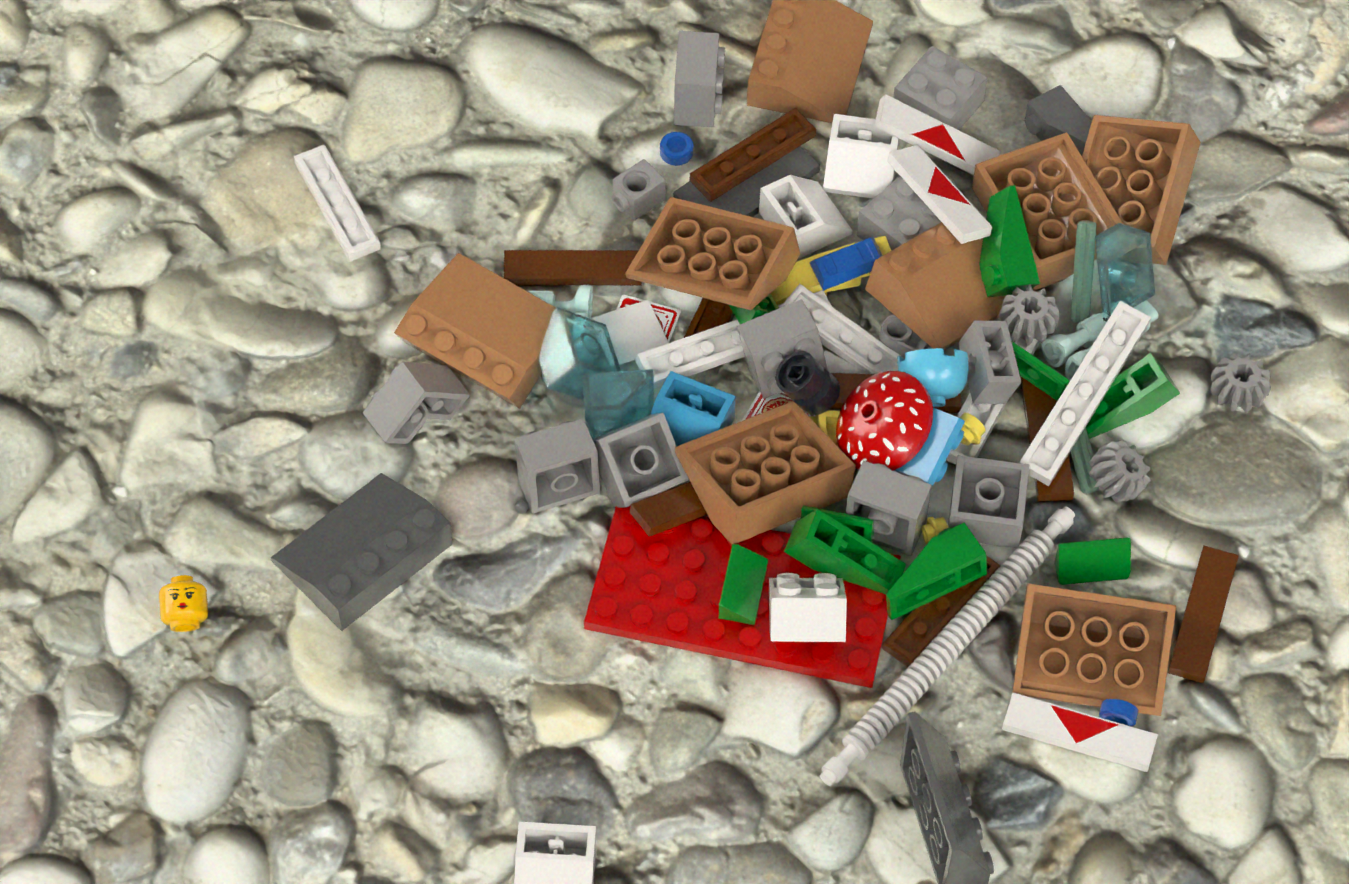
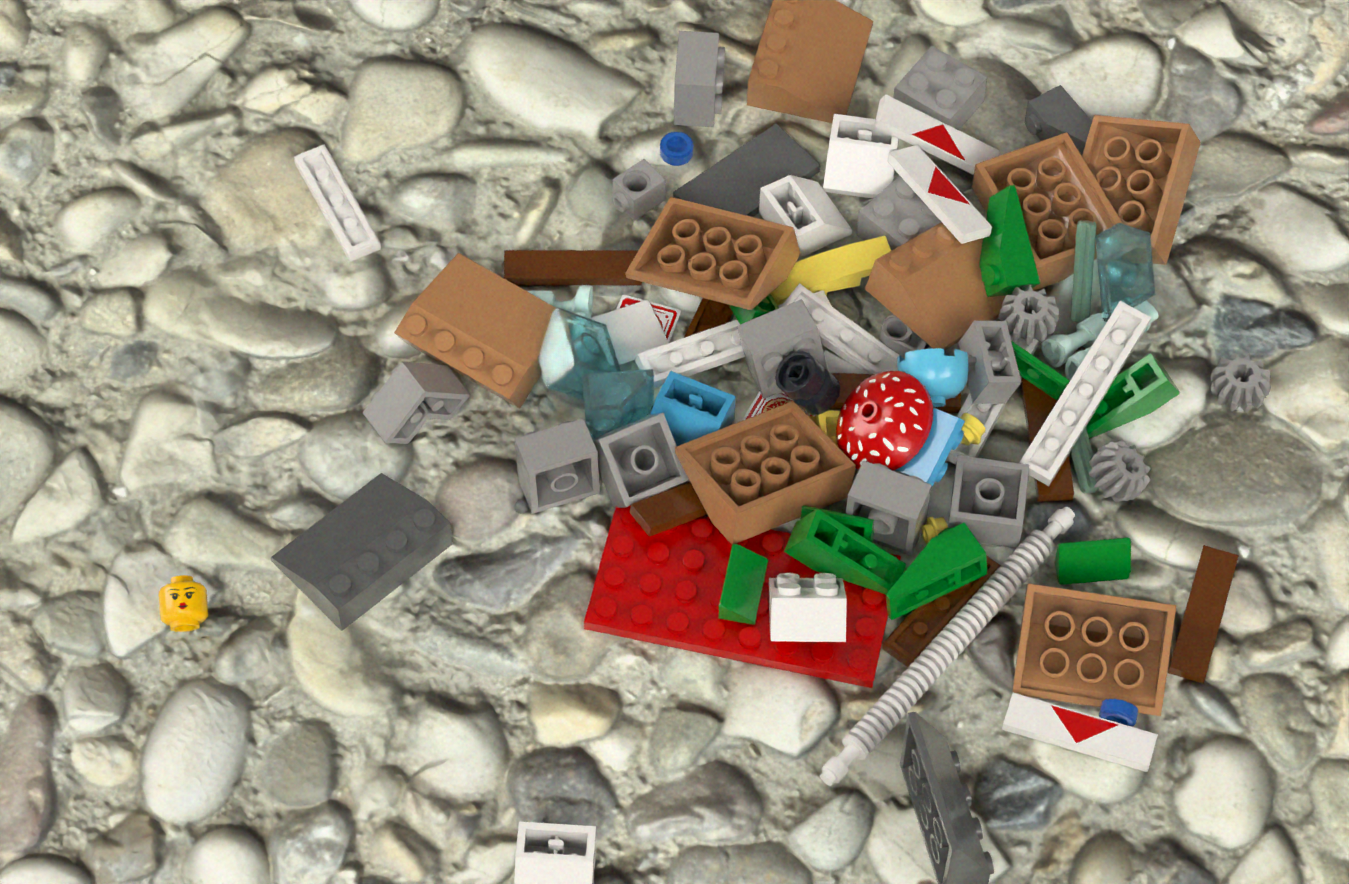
(752, 154): reddish brown tile -> none
(846, 263): blue tile -> none

